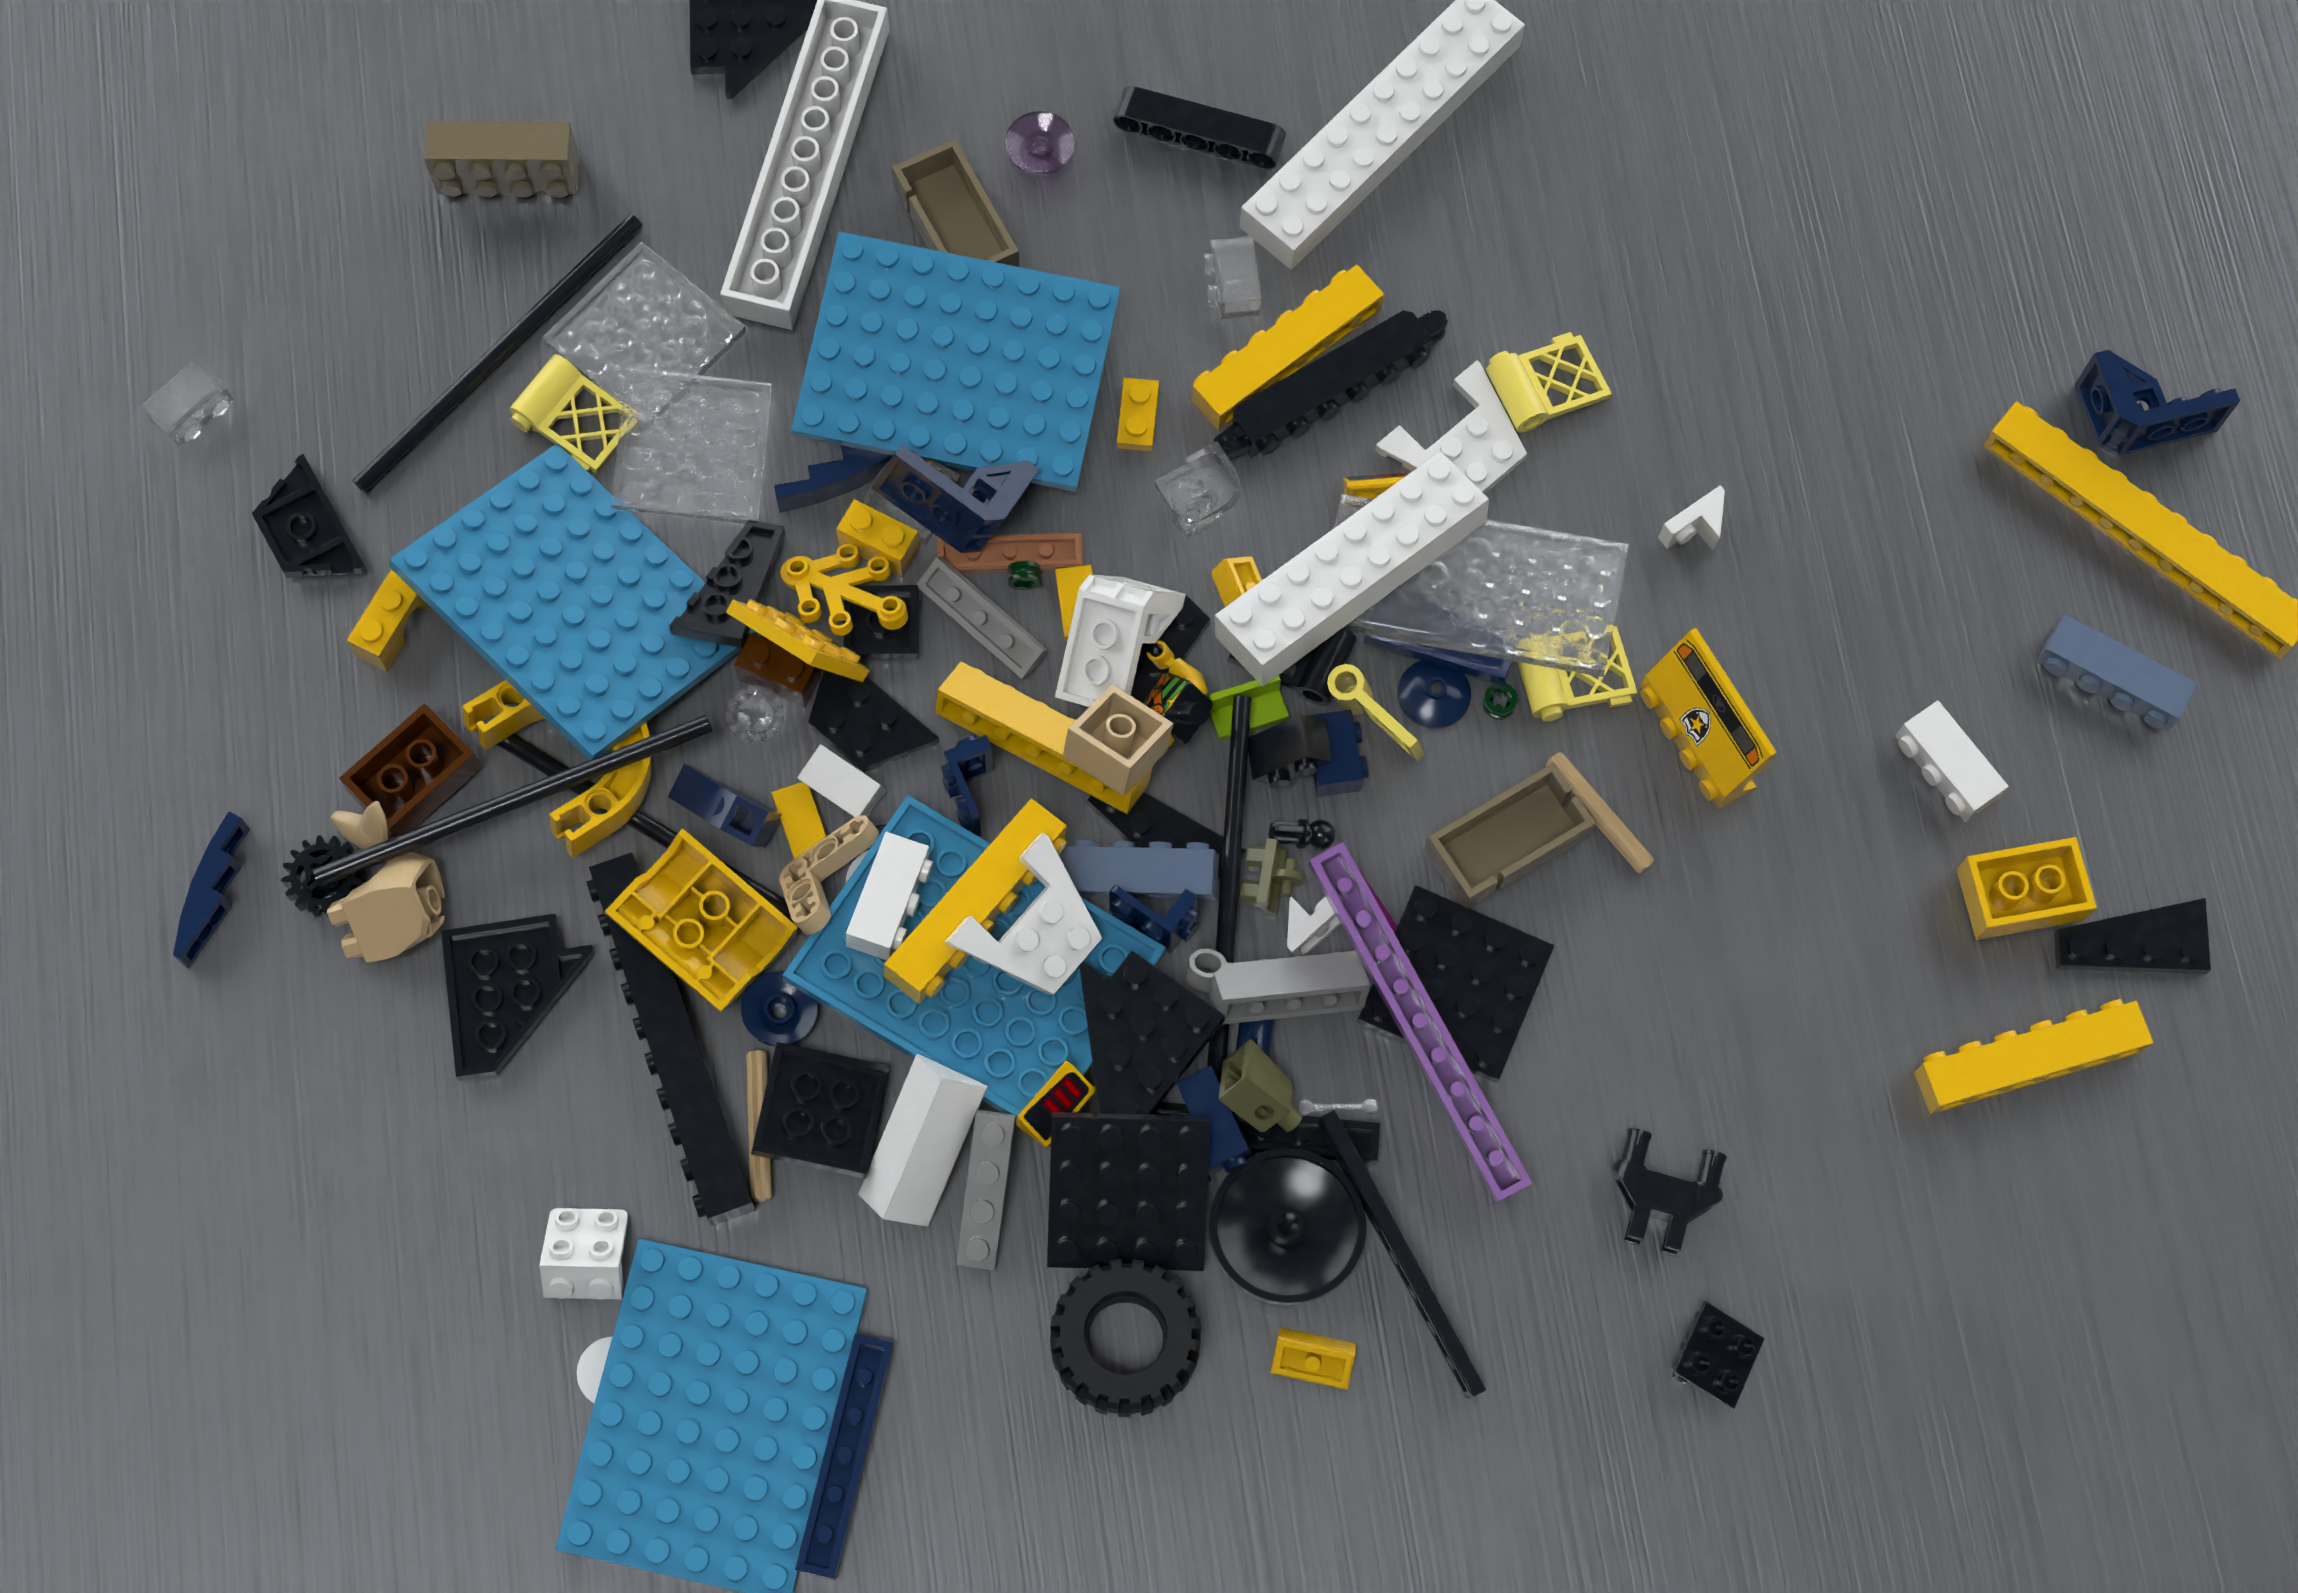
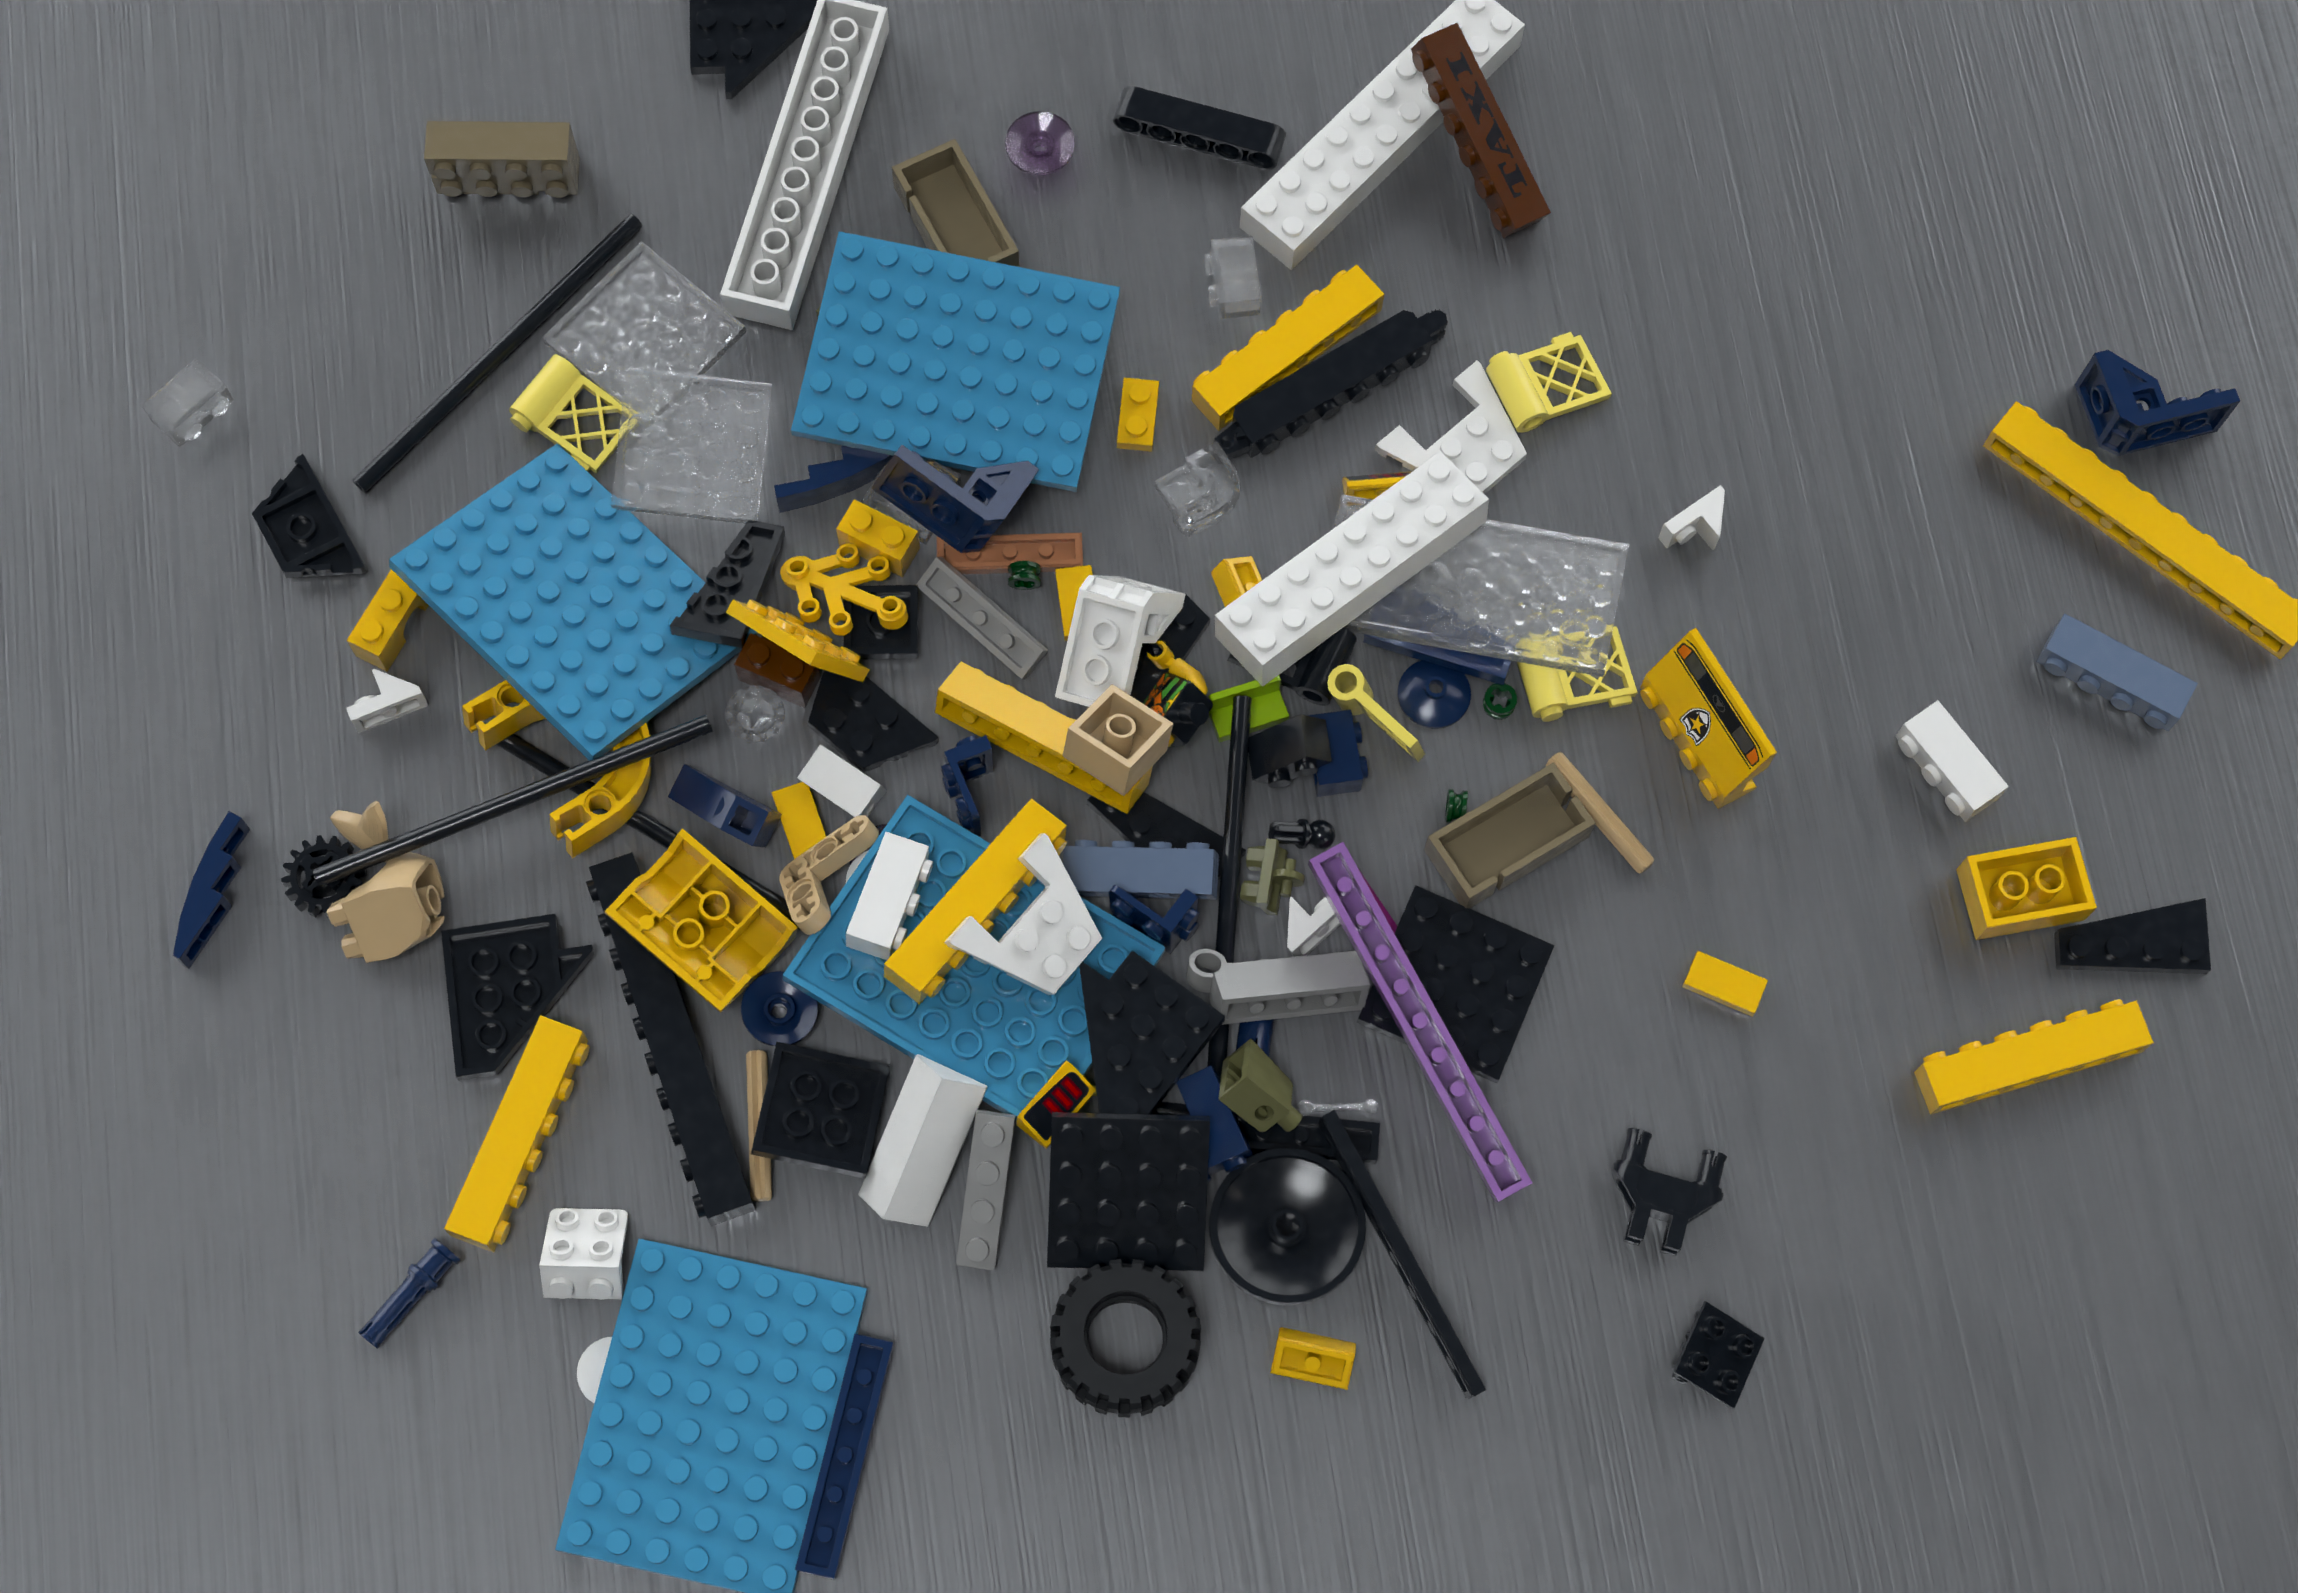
(395, 700): none -> white slope
(412, 771): reddish brown brick -> none
(421, 1278): none -> dark blue pin
(517, 1134): none -> yellow brick
(1455, 805): none -> dark green bush
(1479, 130): none -> reddish brown brick
(1725, 983): none -> yellow tile

